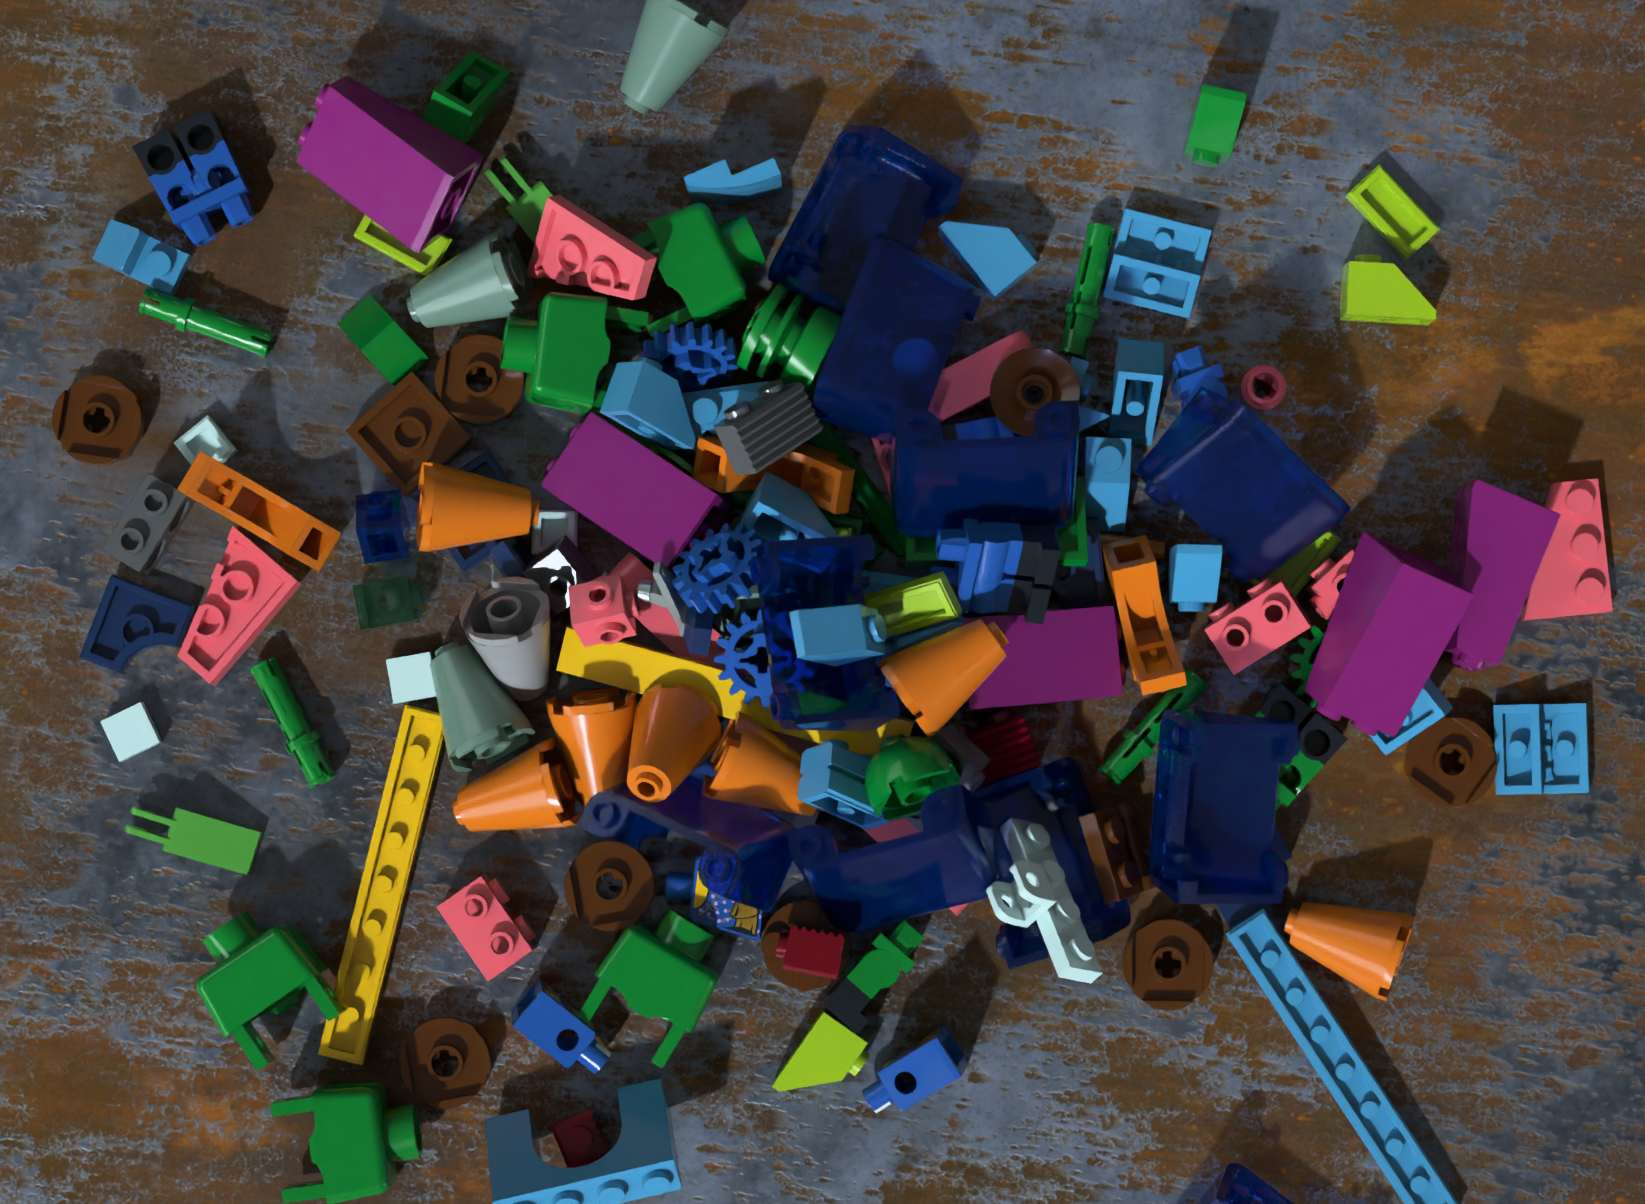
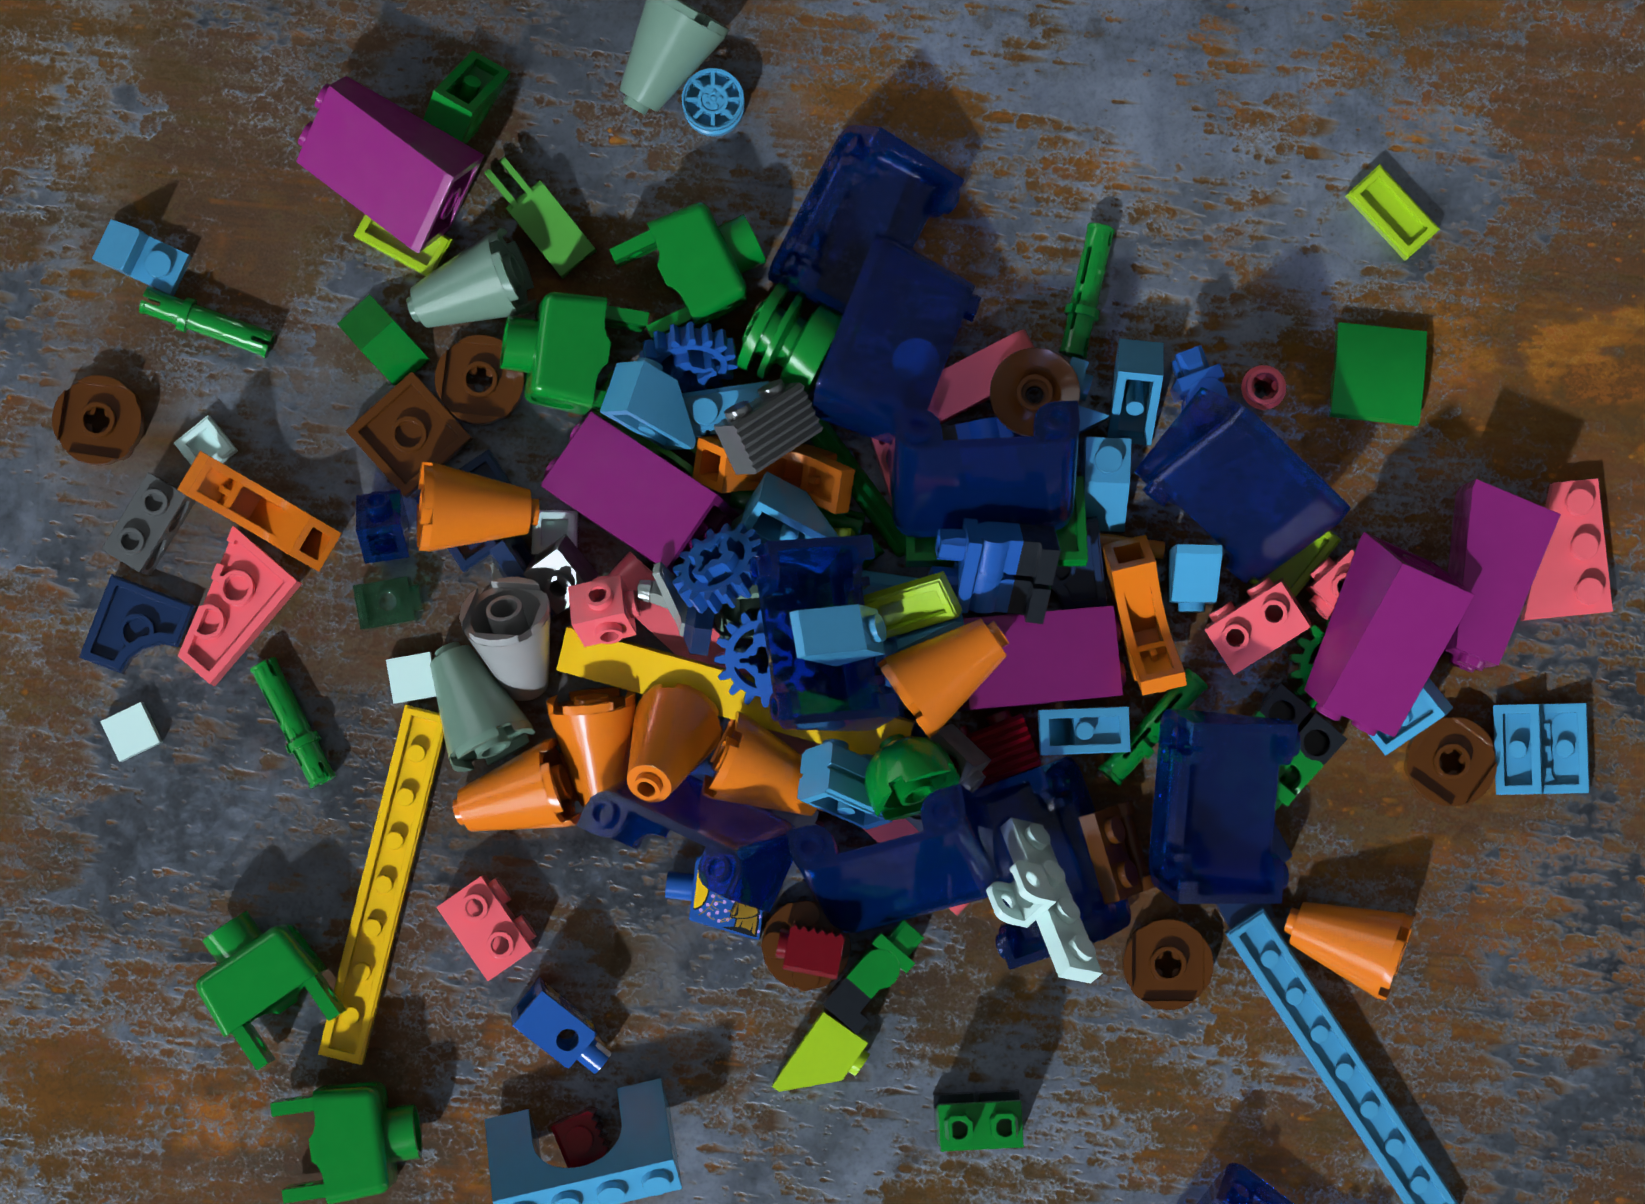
(198, 192): blue hips -> none
(203, 838): bright green arm -> none
(431, 1084): reddish brown plate -> none
(588, 253): coral wing -> none
(589, 870): reddish brown plate -> none
(659, 976): green piece -> none
(713, 102): none -> dark azure wheel
(719, 186): dark azure slope -> none
(931, 1060): blue torso -> none
(980, 1125): none -> green hips
(990, 254): dark azure slope -> none
(1084, 731): none -> dark azure slope
(1157, 262): dark azure slope -> none
(1213, 125): green slope -> none
(1378, 374): none -> green slope
(1381, 294): lime slope -> none

